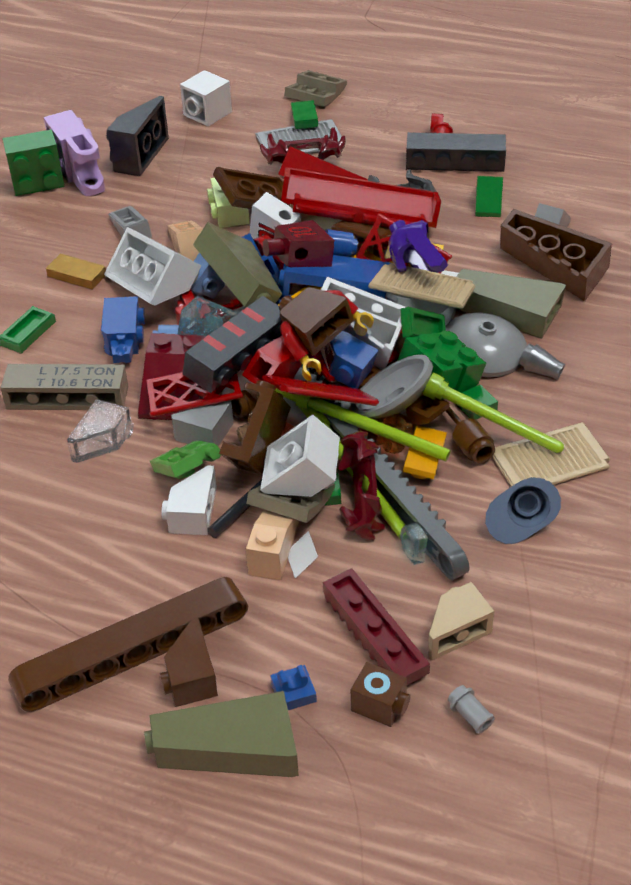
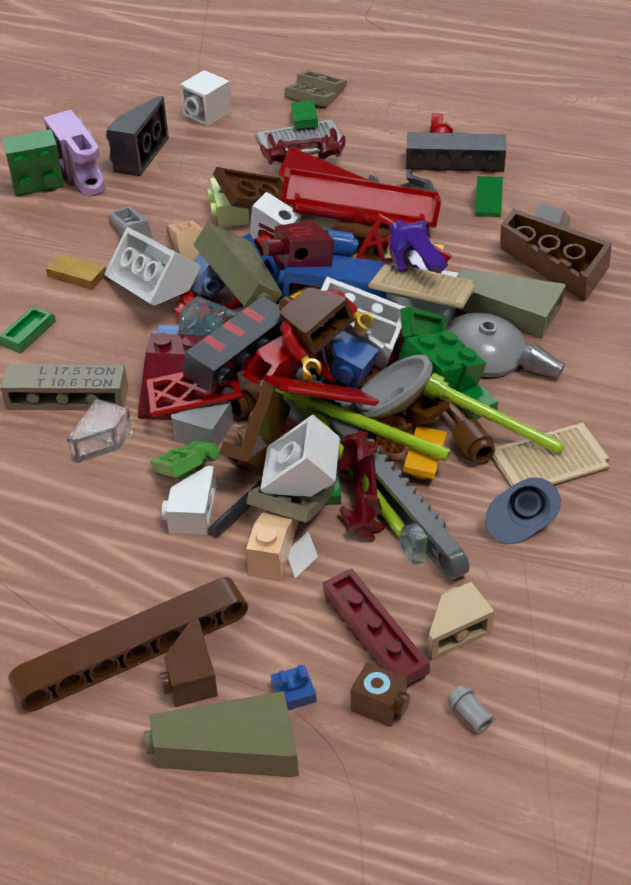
(122, 327): hinge -> none

